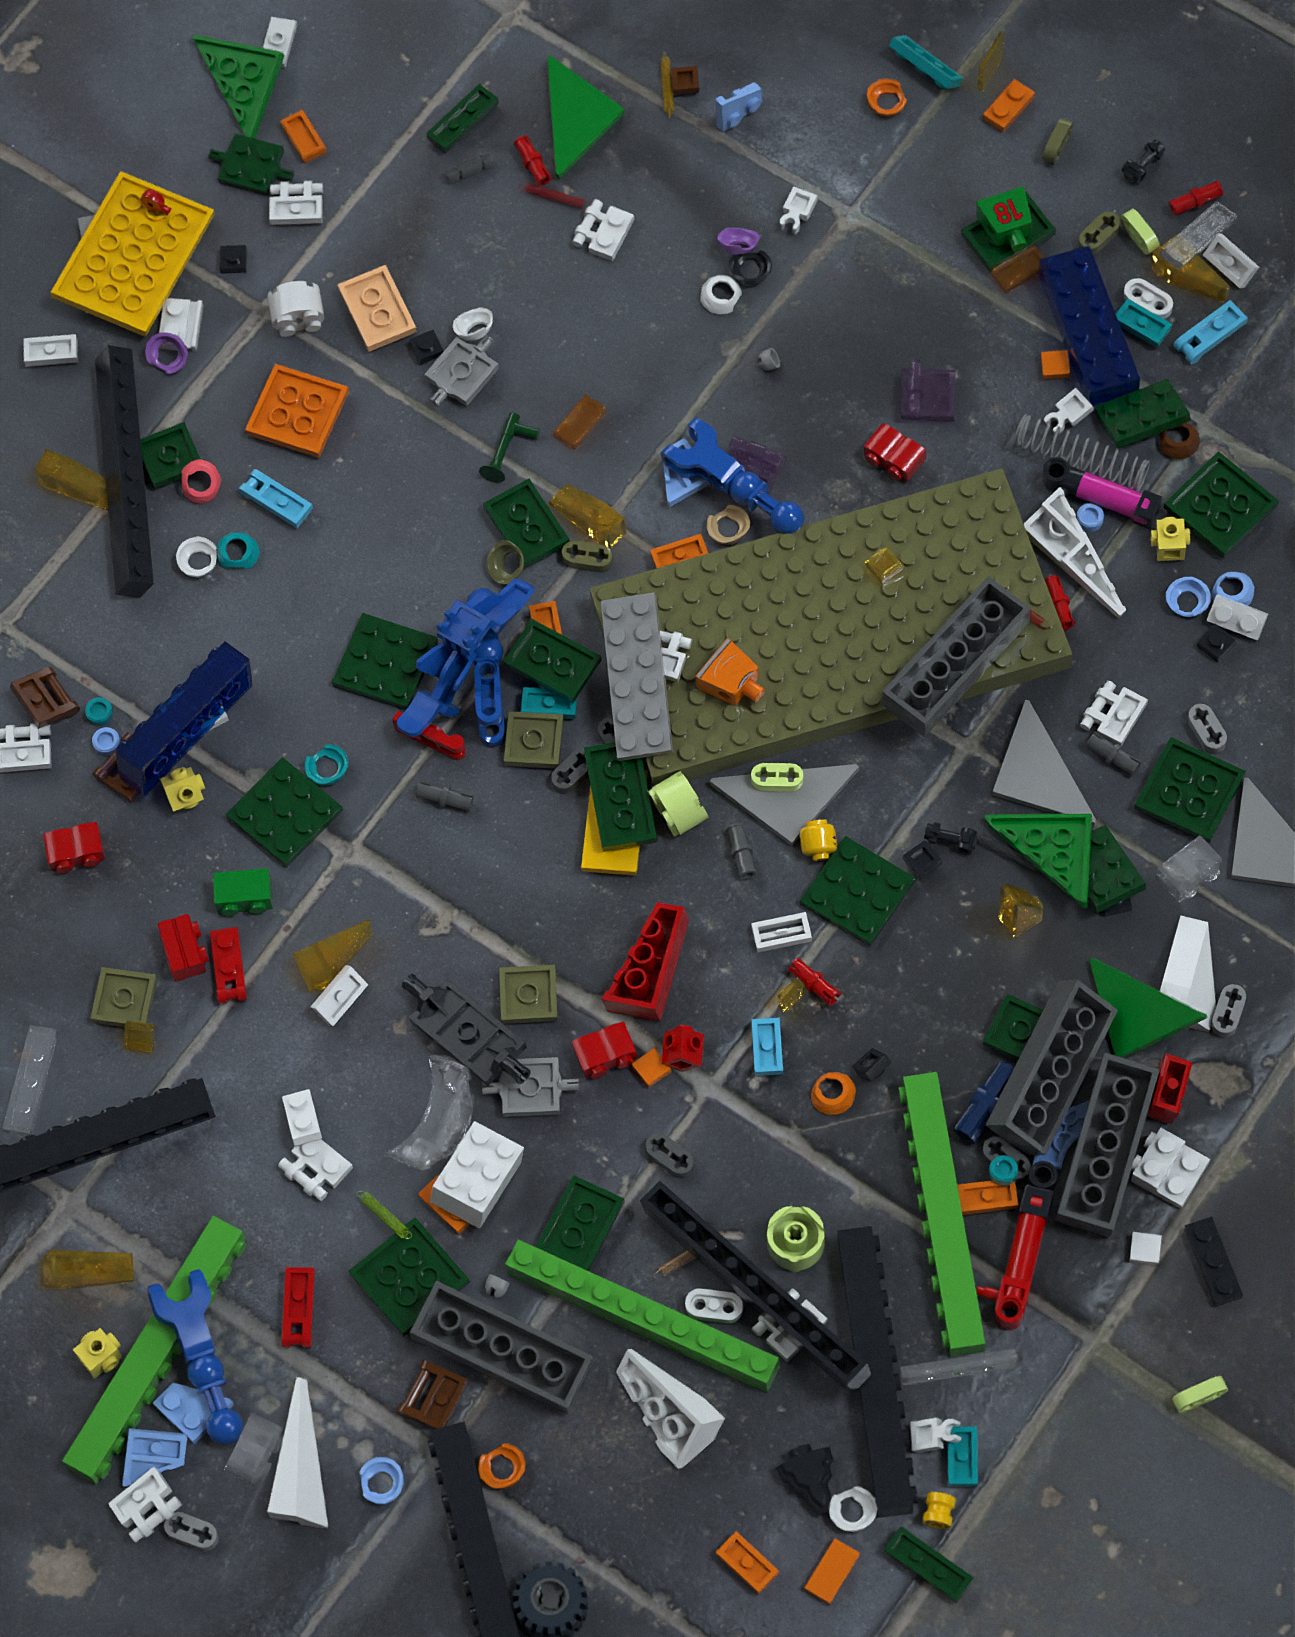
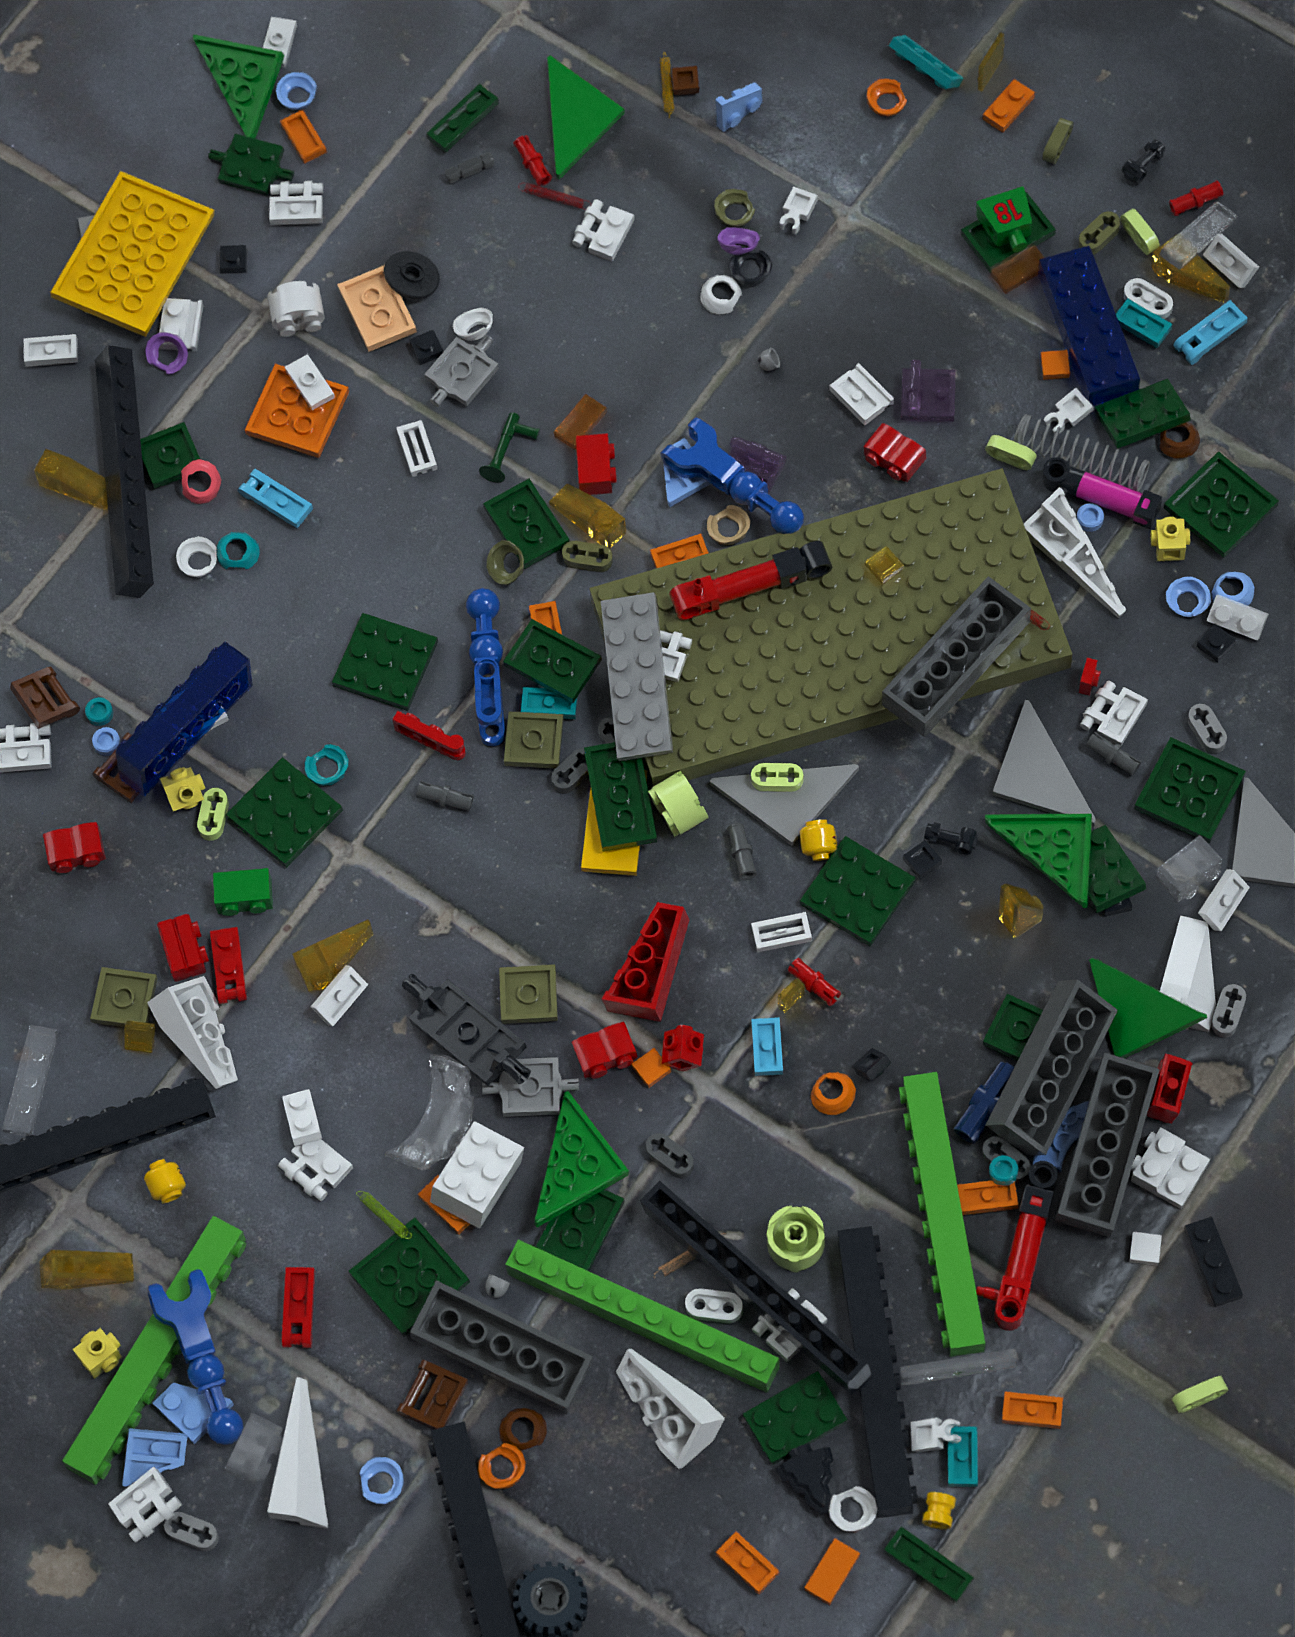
(154, 201): red piece -> none
(164, 1181): none -> yellow head
(191, 1022): none -> white wedge
(218, 815): none -> yellowish green beam
(292, 81): none -> light blue piece
(309, 382): none -> white plate
(417, 288): none -> black wheel
(422, 467): none -> white tile
(453, 658): blue piece -> none
(538, 1421): none -> reddish brown piece
(578, 1163): none -> green tile
(594, 466): none -> red piece
(730, 197): none -> olive piece
(730, 675): orange torso -> none
(784, 569): none -> red piece
(795, 1417): none -> dark green plate
(861, 394): none -> white plate
(1010, 452): none -> yellowish green beam
(1032, 1410): none -> orange plate
(1060, 601): red pin -> none
(1089, 677): none -> red plate
(1223, 900): none -> white plate

